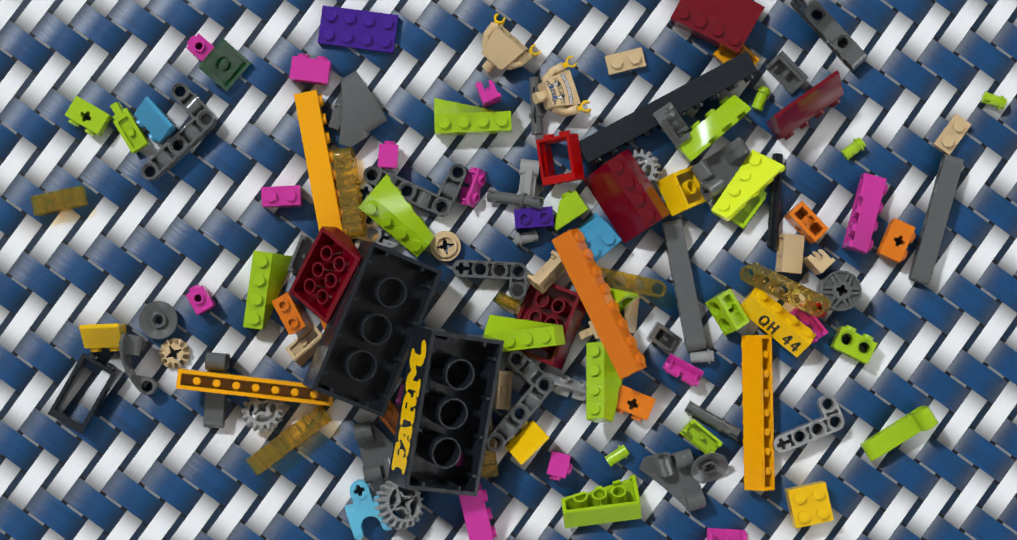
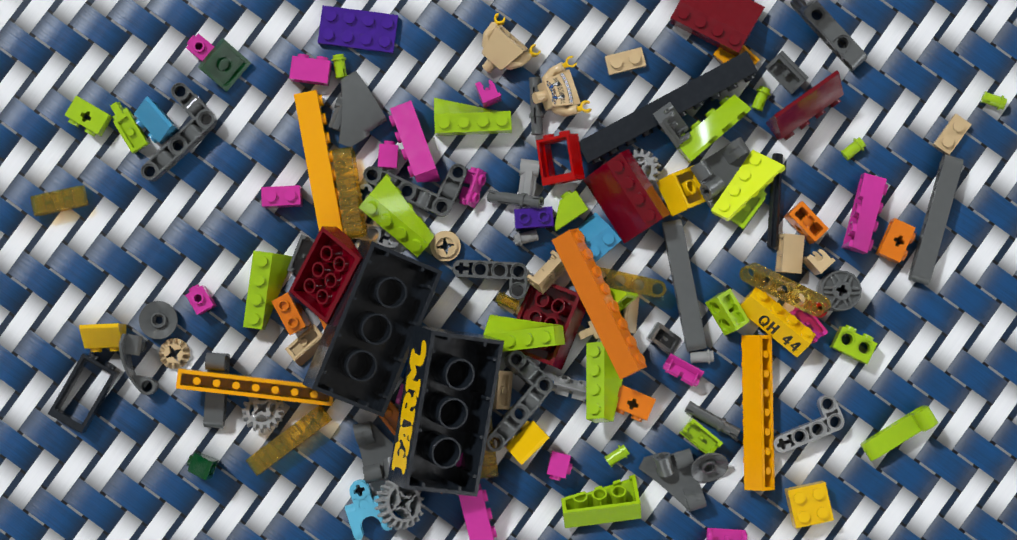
(202, 465): none -> dark green slope
(339, 65): none -> lime pin
(414, 143): none -> dark pink wedge

